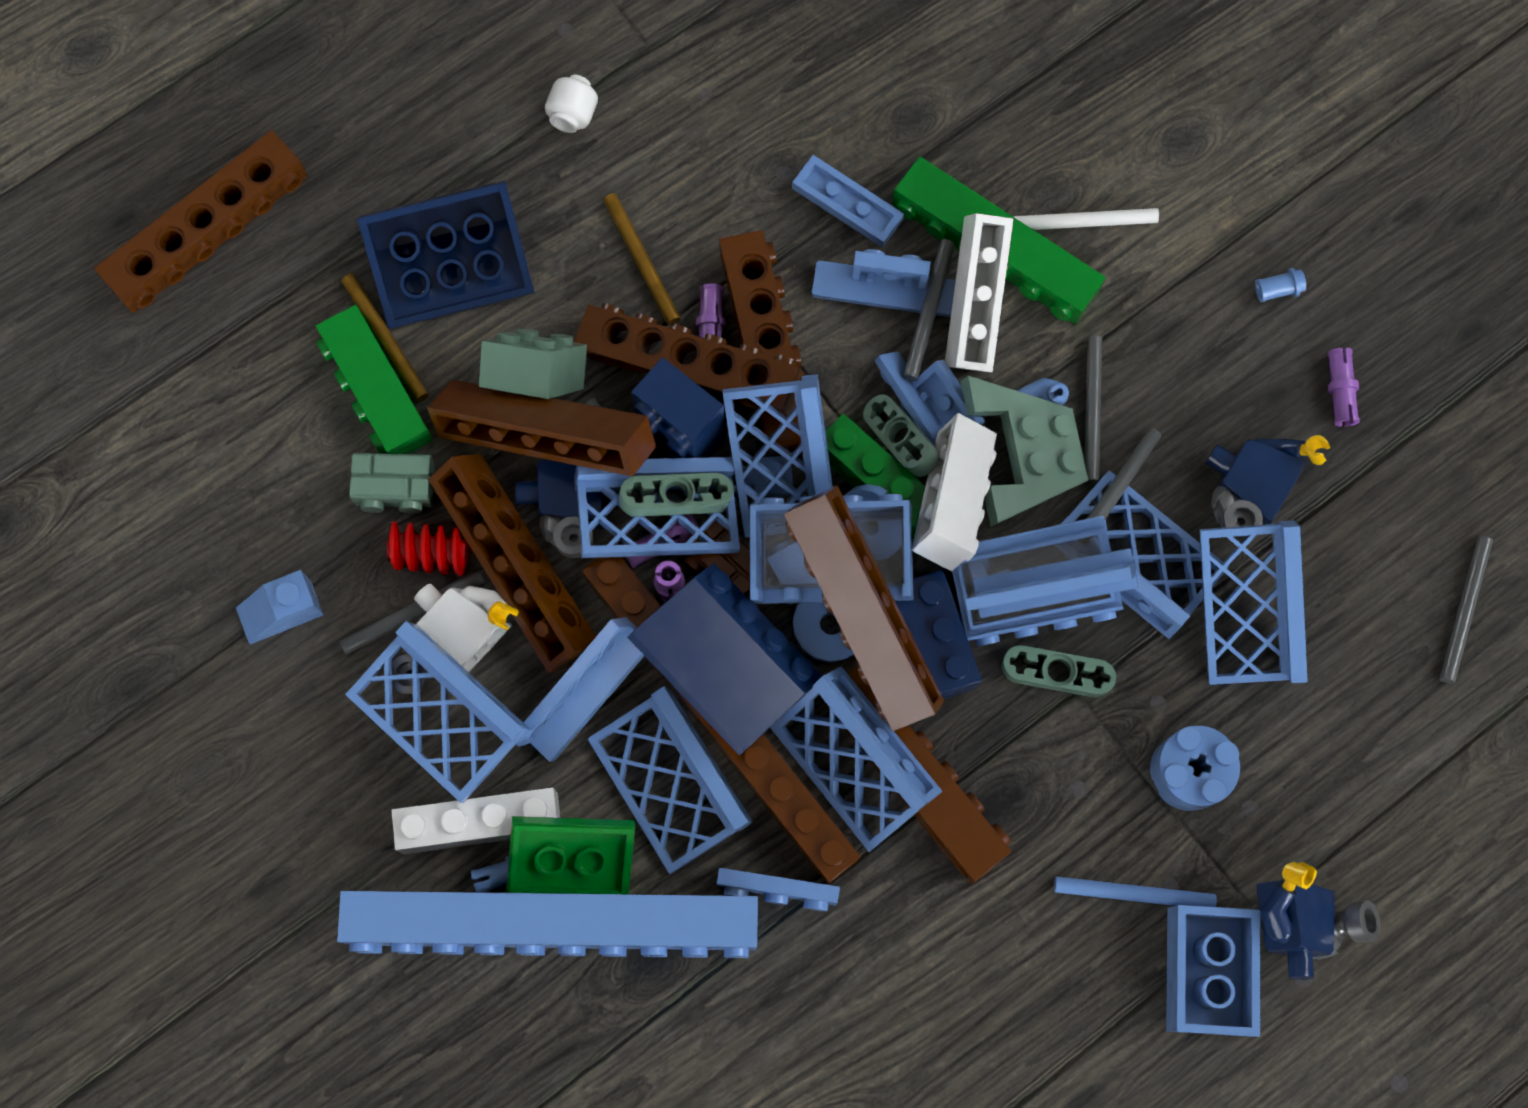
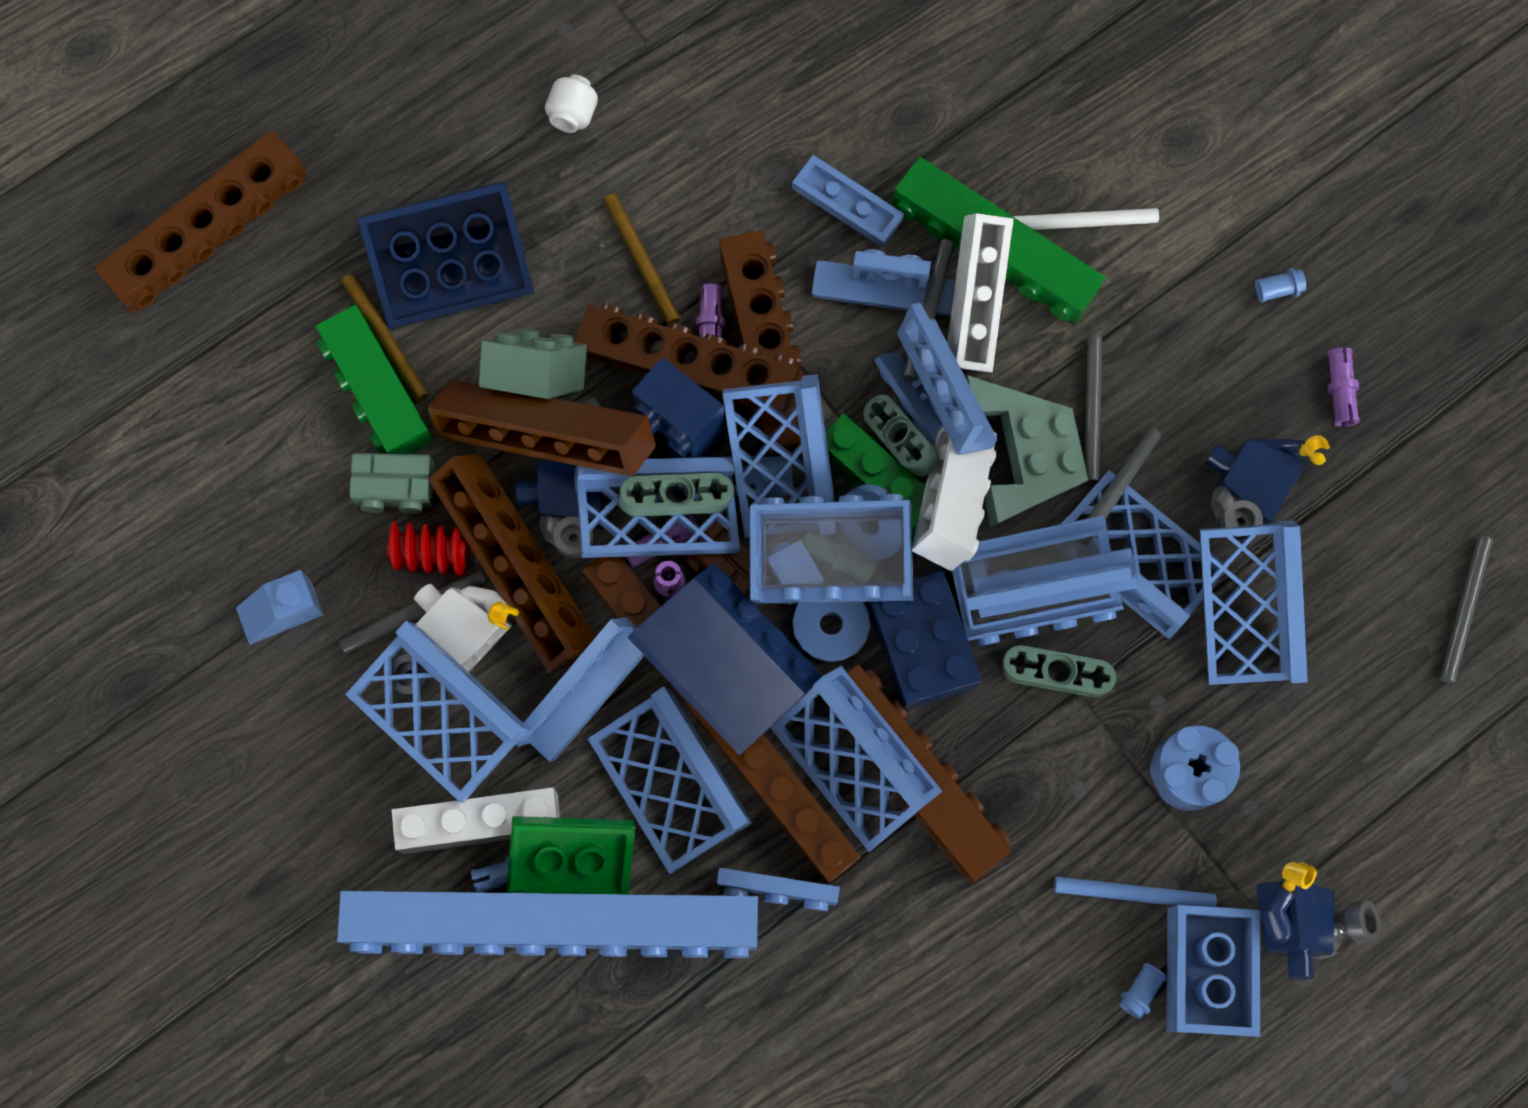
(864, 609): brick -> none
(945, 382): none -> medium blue fence
(1047, 390): medium blue arm -> none
(1142, 991): none -> medium blue pin

